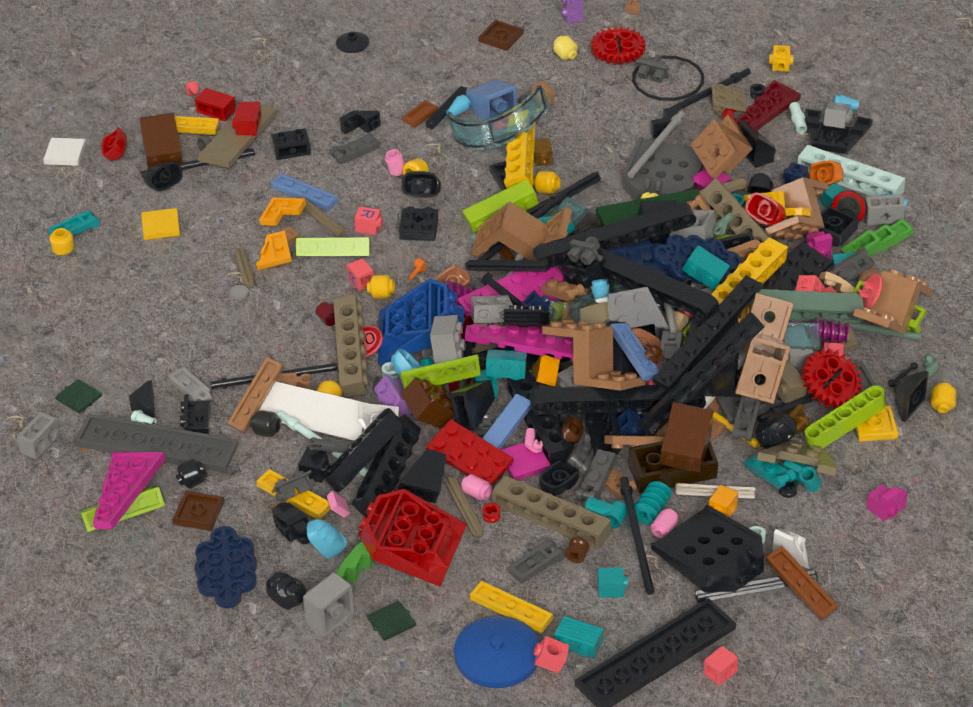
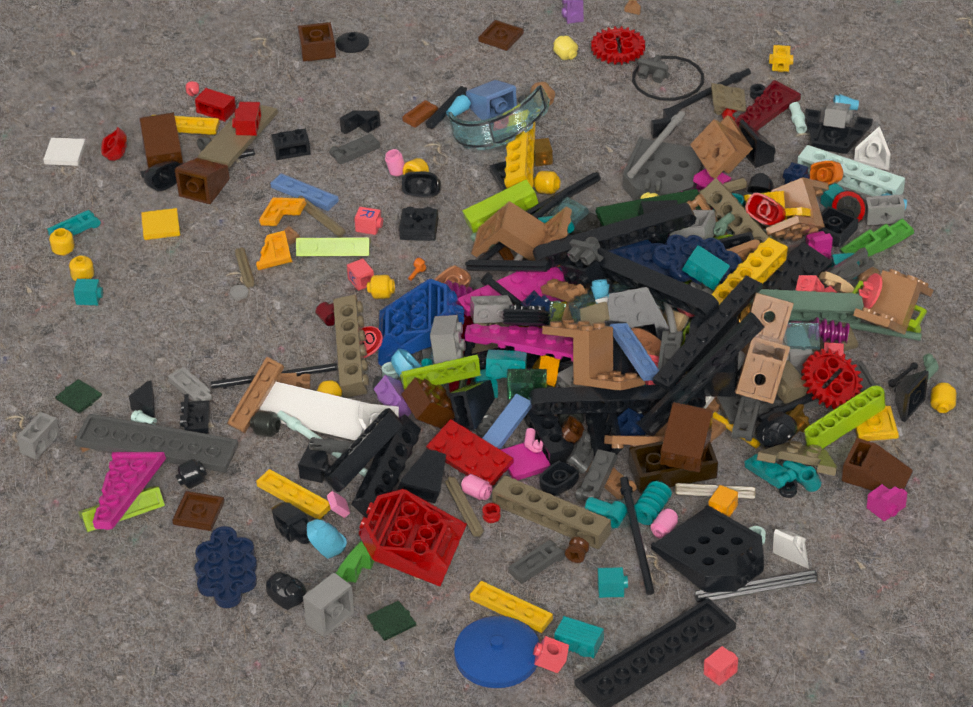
(81, 268): none -> yellow head
(87, 292): none -> teal brick
(201, 180): none -> reddish brown slope
(300, 481): dark grey hinge -> none
(316, 41): none -> reddish brown brick
(524, 381): none -> clear green brick
(654, 353): reddish brown plate -> none
(801, 583): dark orange plate -> none
(872, 466): none -> reddish brown slope
(873, 151): none -> white slope

